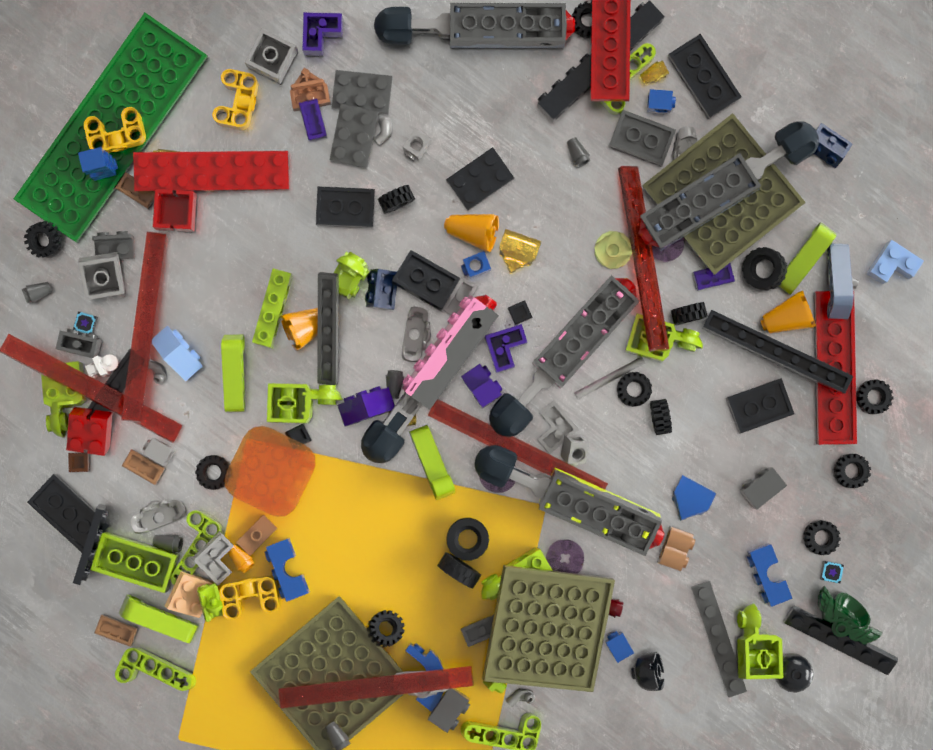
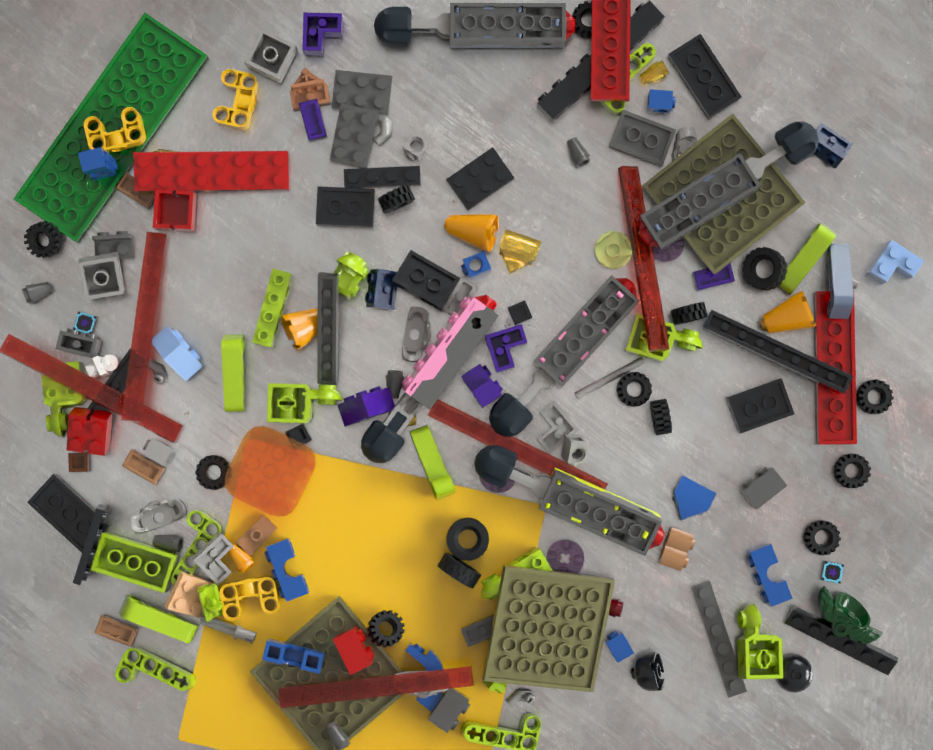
(233, 630): none -> light grey axle
(294, 655): none -> blue arch
(354, 650): none -> red piece
(382, 177): none -> black plate

